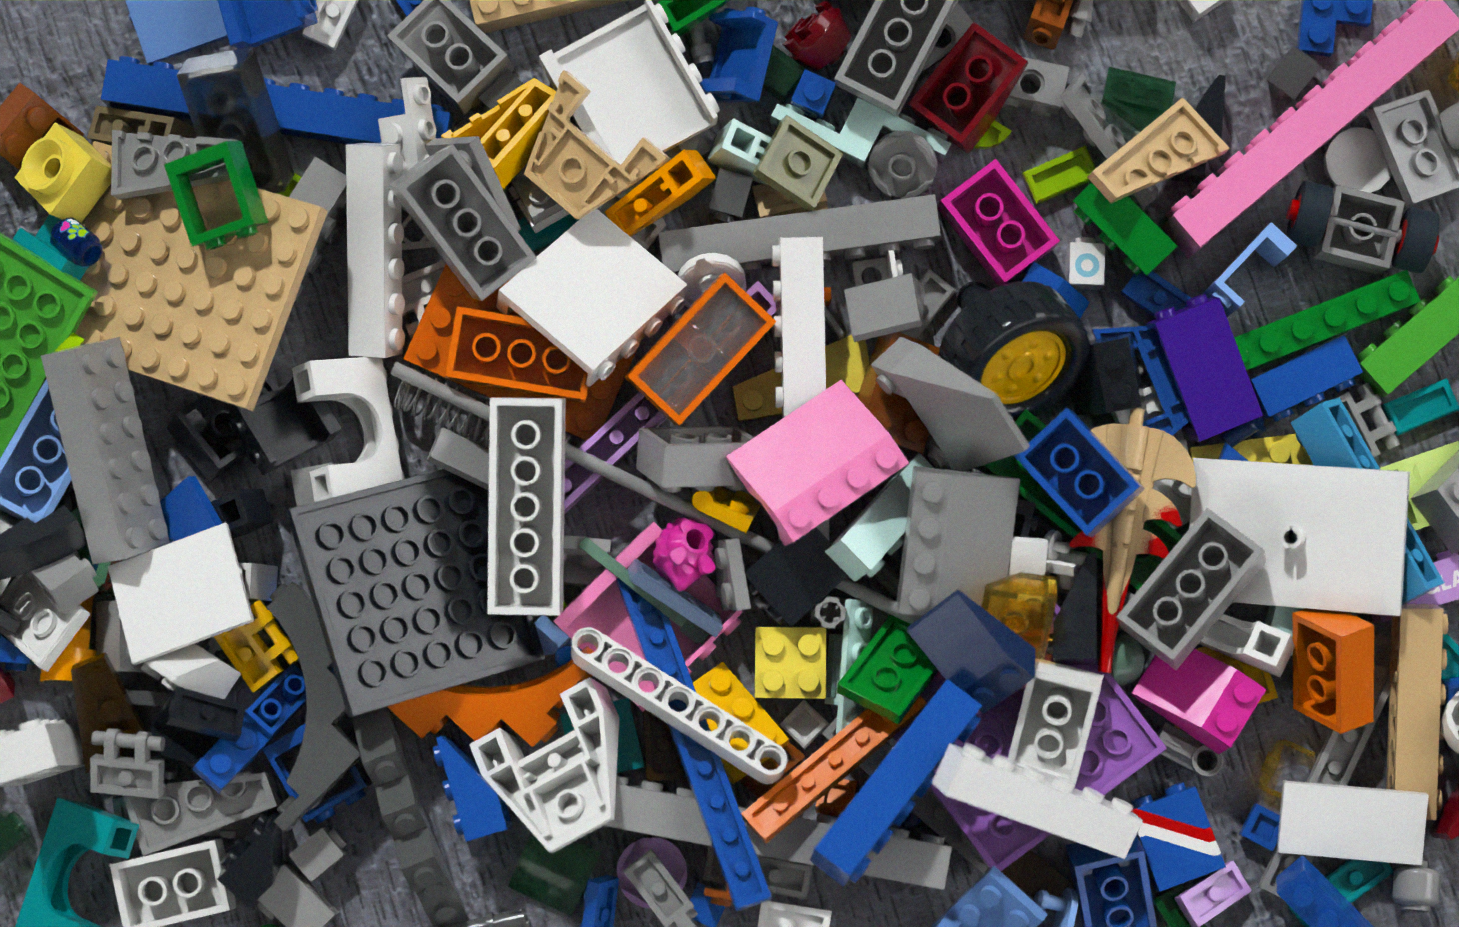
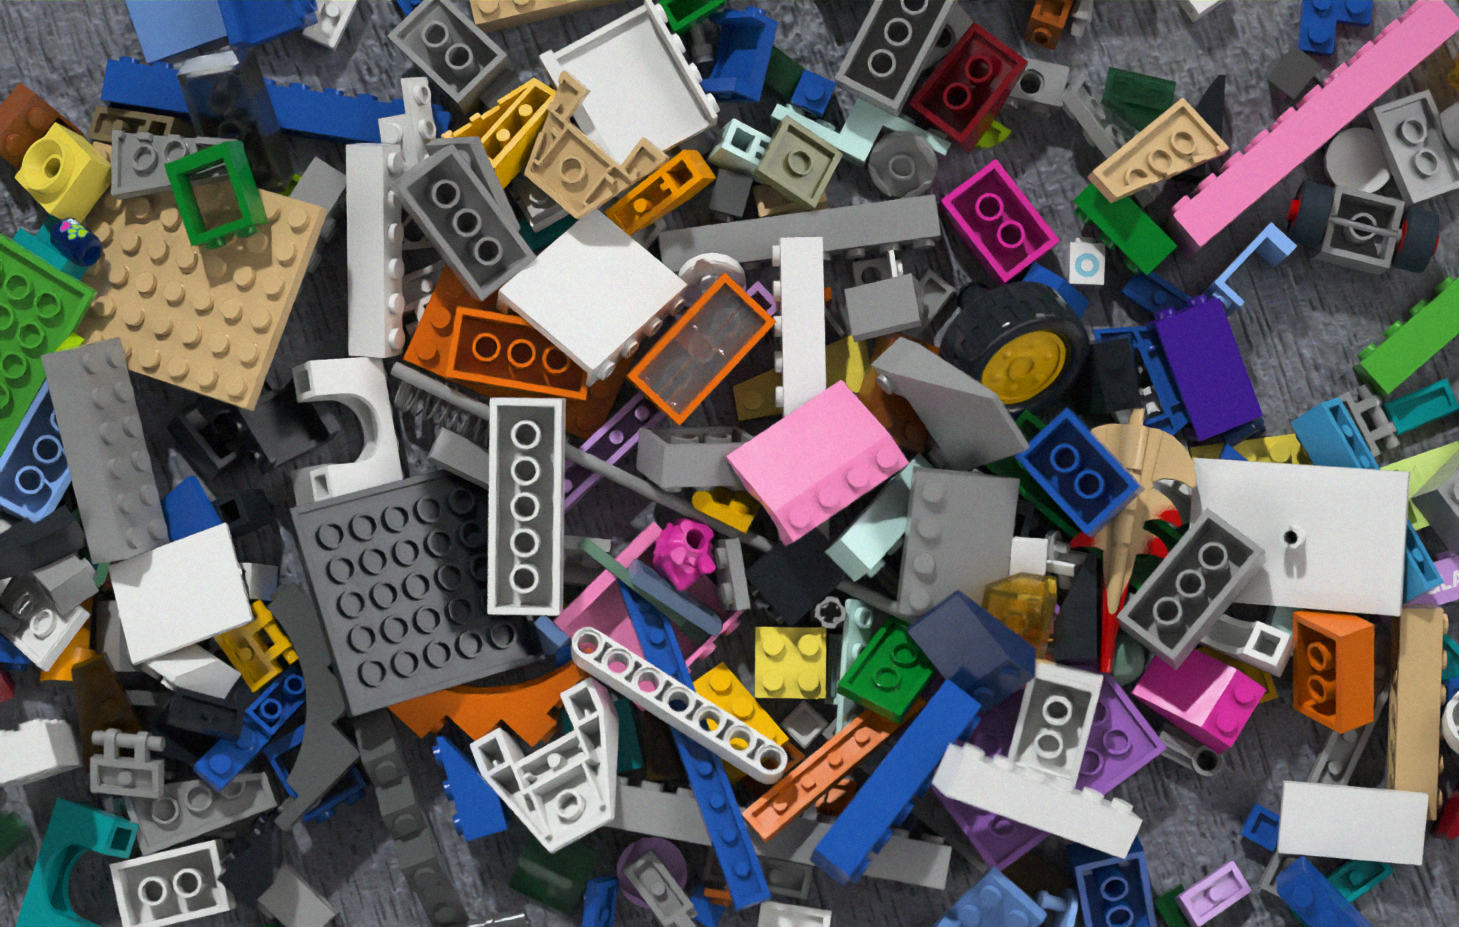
(319, 852): light grey brick -> none
(818, 38): dark red cone -> none
(1059, 175): lime tile -> none
(1176, 836): panel -> none
(1271, 763): clear yellow piece -> none
(1306, 379): blue brick -> none
(1327, 320): green brick -> none
(1416, 887): light grey head -> none

